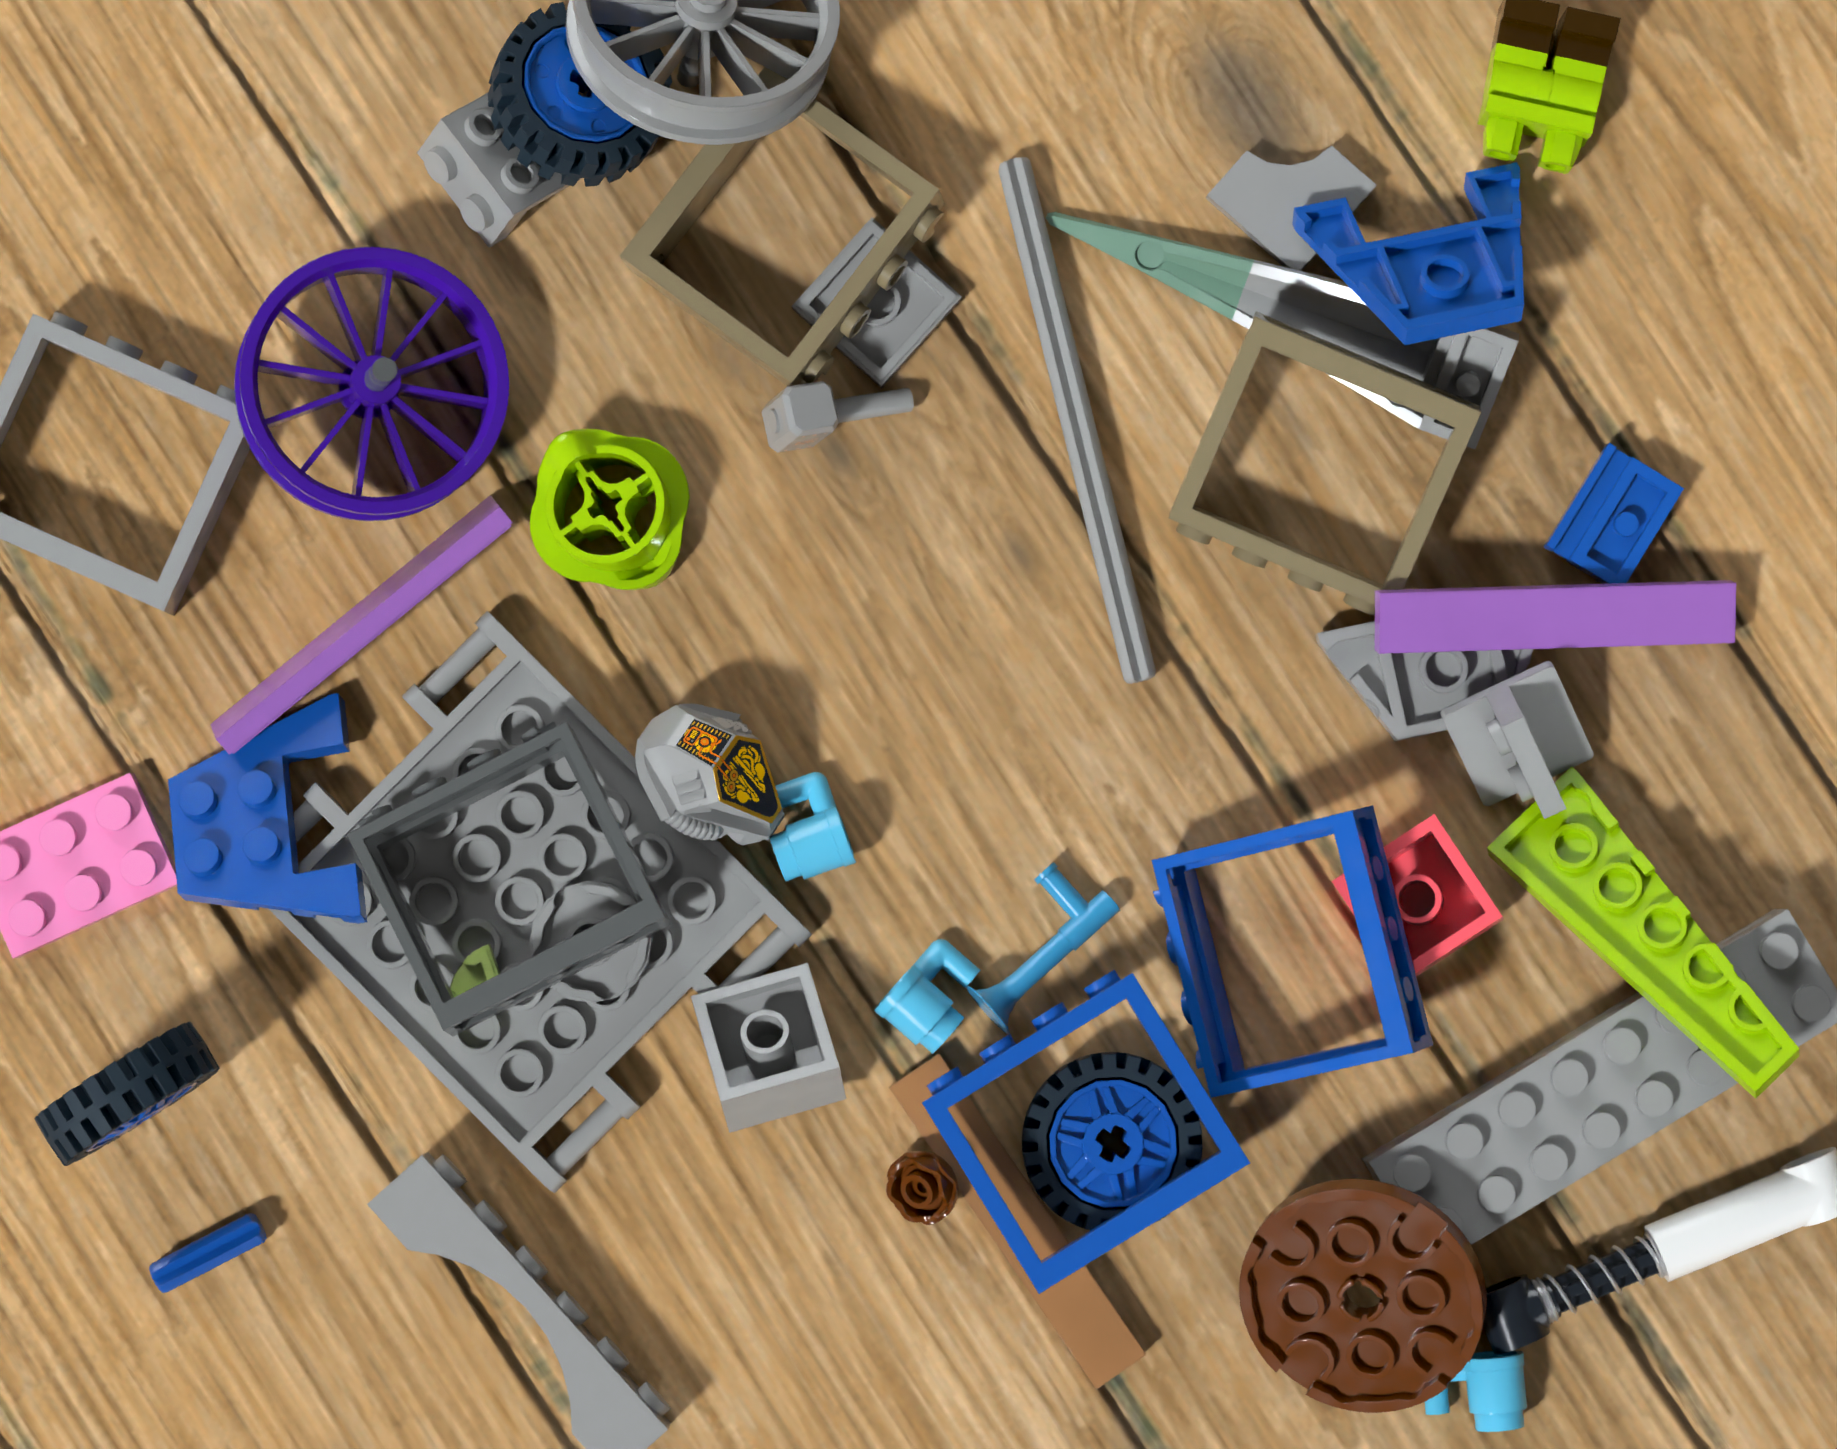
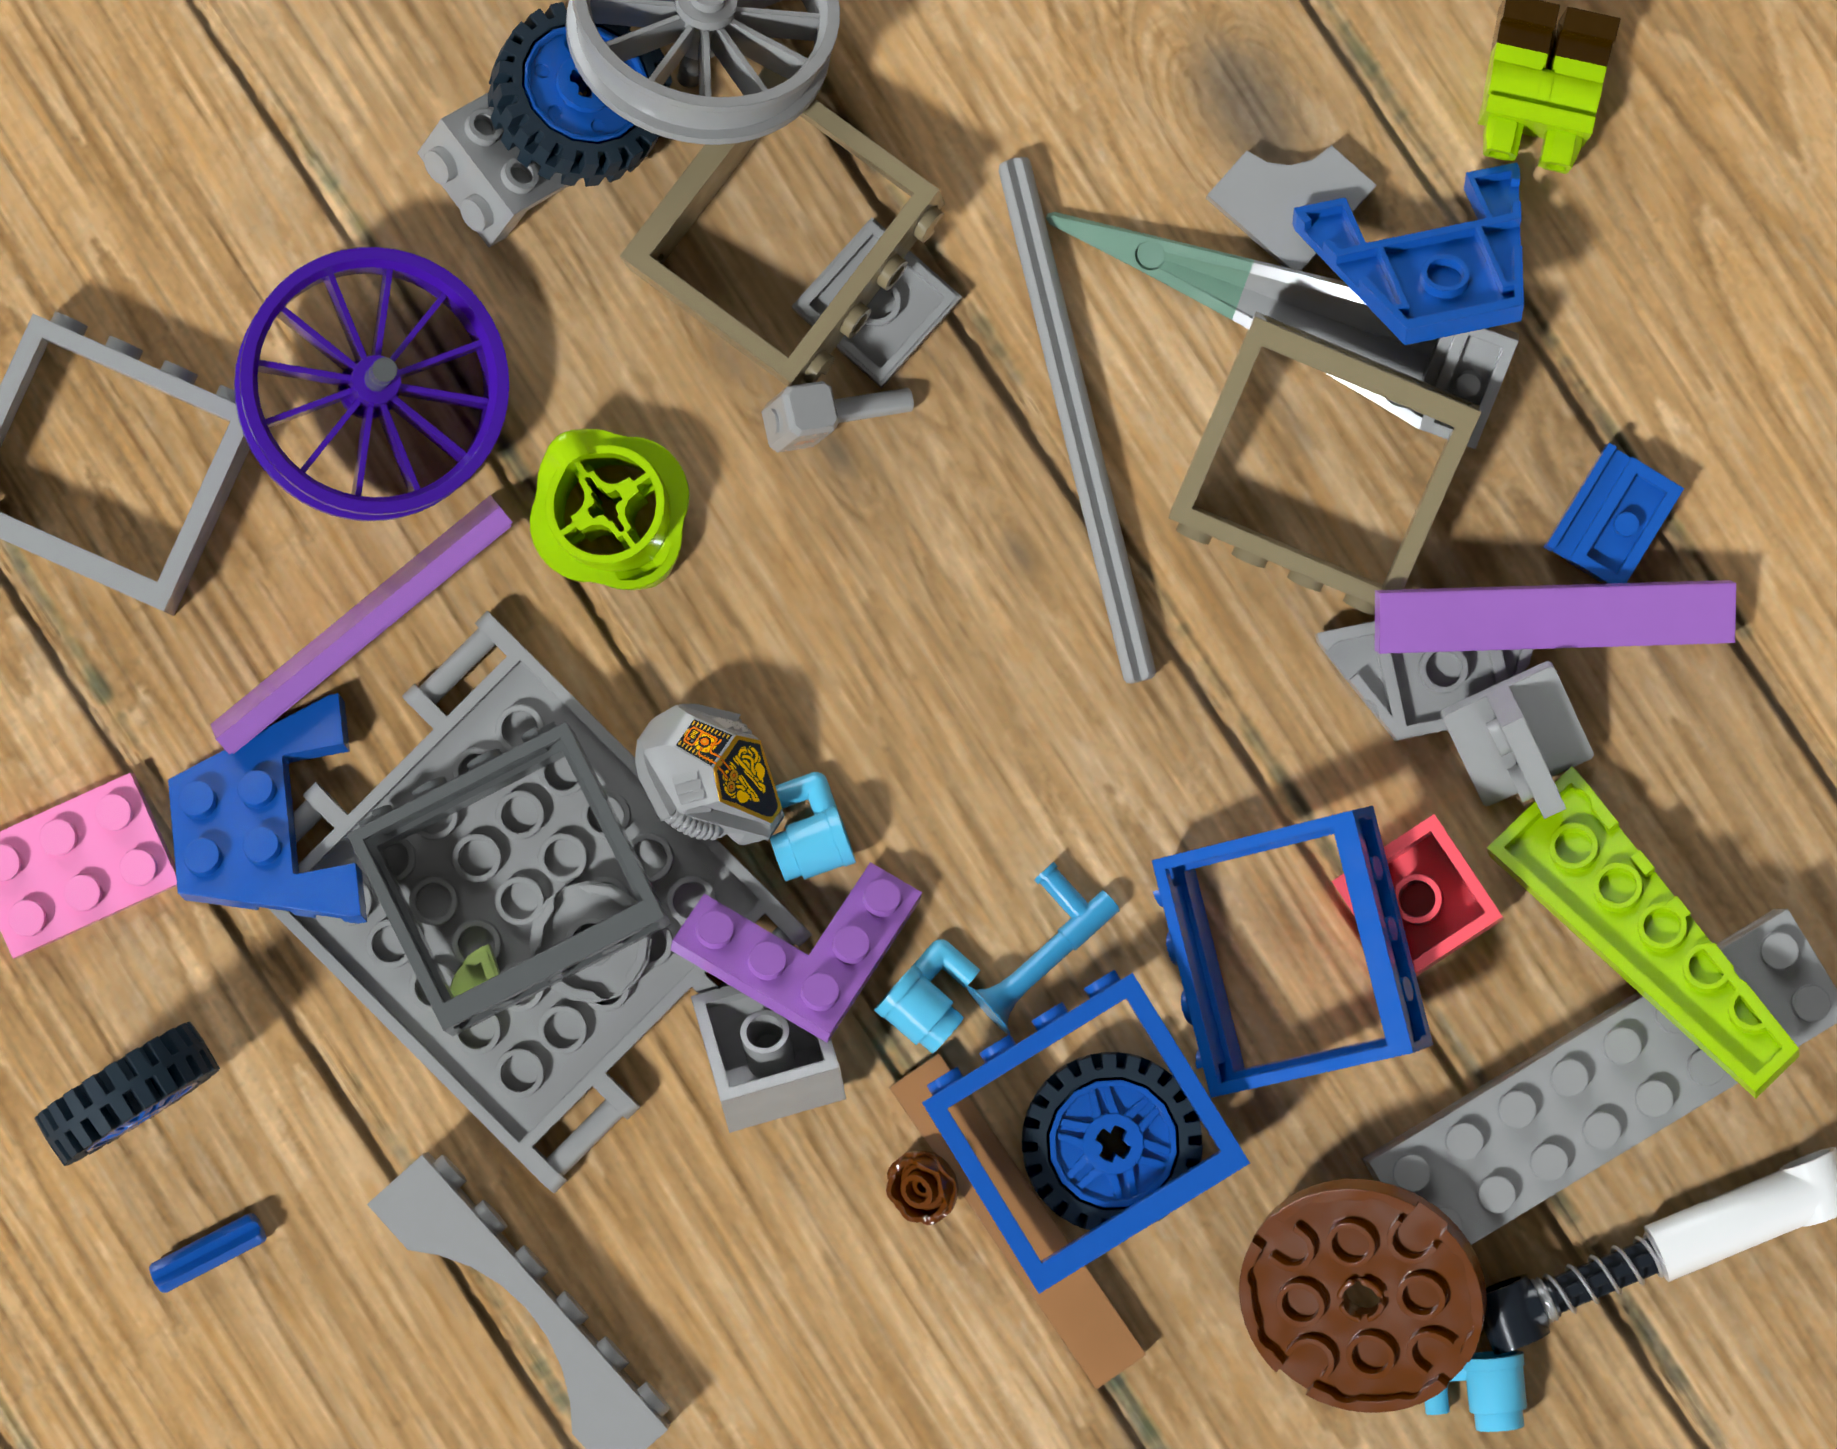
(802, 987): none -> medium lavender plate

